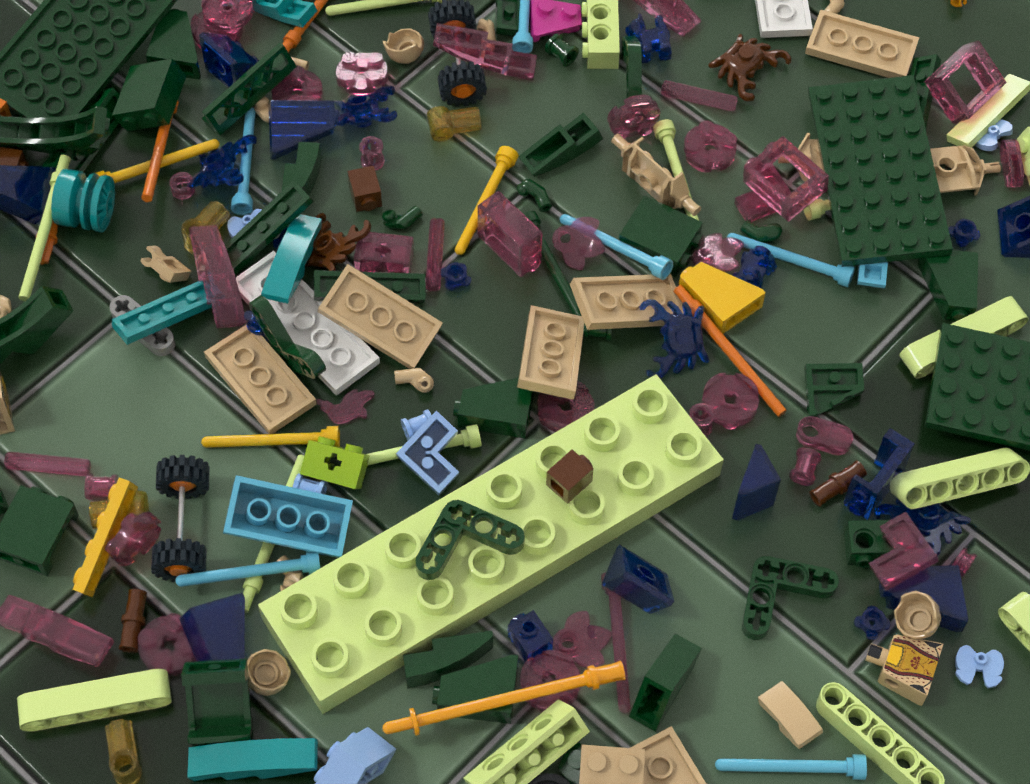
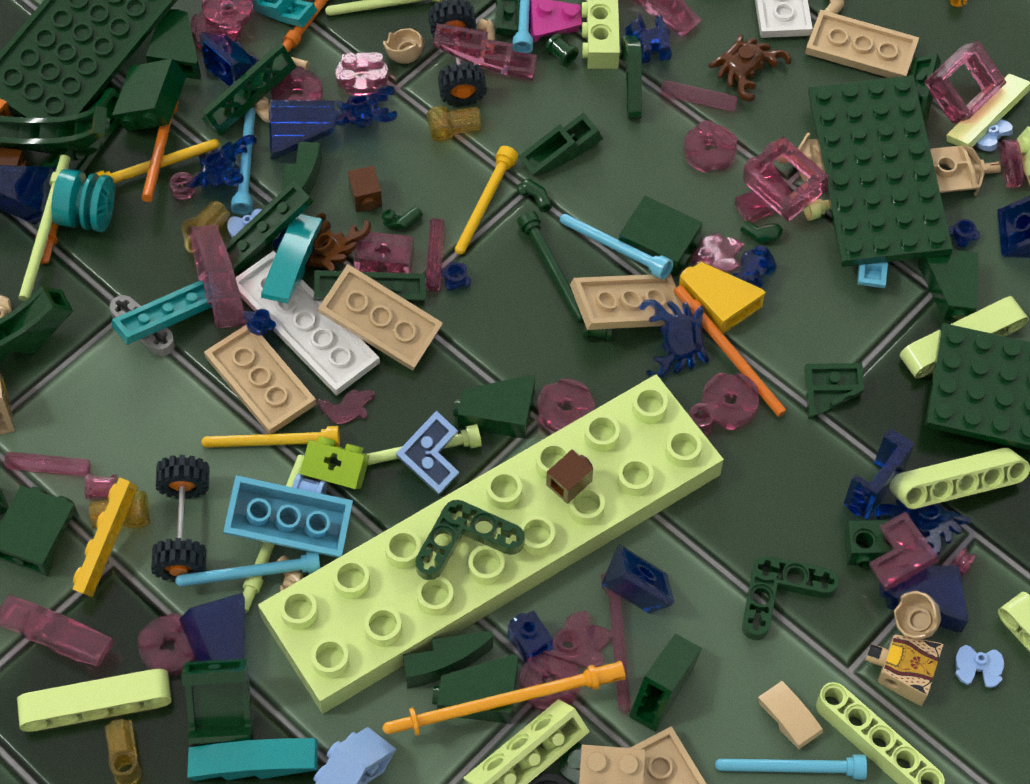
(133, 620): reddish brown pin -> none
(135, 536): clear pink plate -> none
(168, 267): tan plate -> none
(267, 672): tan hair -> none
(297, 357): dark green beam -> none
(375, 152): clear pink bush -> none
(412, 425): light blue bush -> none
(415, 377): tan arm -> none
(510, 234): clear pink window -> none
(551, 352): tan plate -> none
(582, 242): clear pink plate -> none
(634, 117): clear pink plate -> none
(653, 178): tan plate -> none
(665, 133): yellowish green piece -> none
(758, 486): clear blue slope -> none
(805, 466): clear pink bush -> none
(831, 436): clear pink piece -> none
(837, 483): reddish brown pin -> none
(840, 274): medium azure piece -> none
(872, 614): clear blue plate -> none

